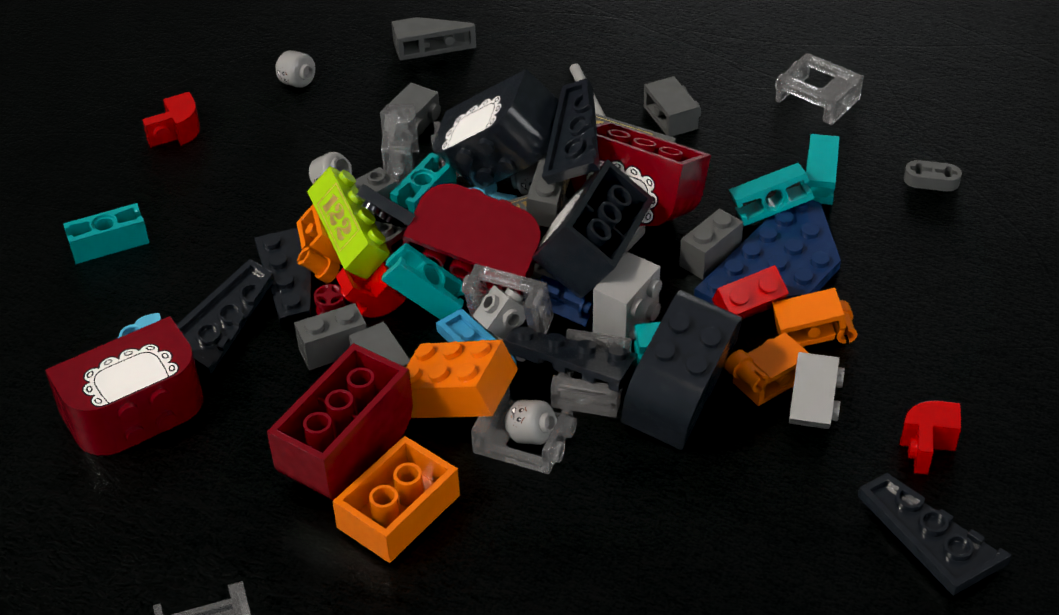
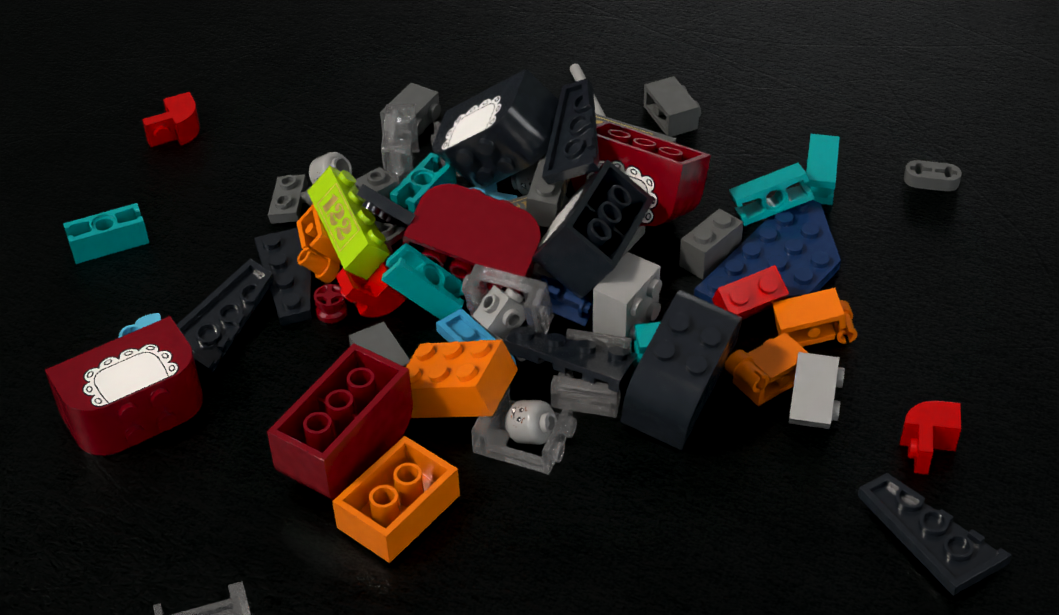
(288, 199): none -> dark grey plate
(295, 68): light grey head -> none
(326, 336): dark grey brick -> none
(428, 37): dark grey slope -> none
(835, 97): clear window -> none

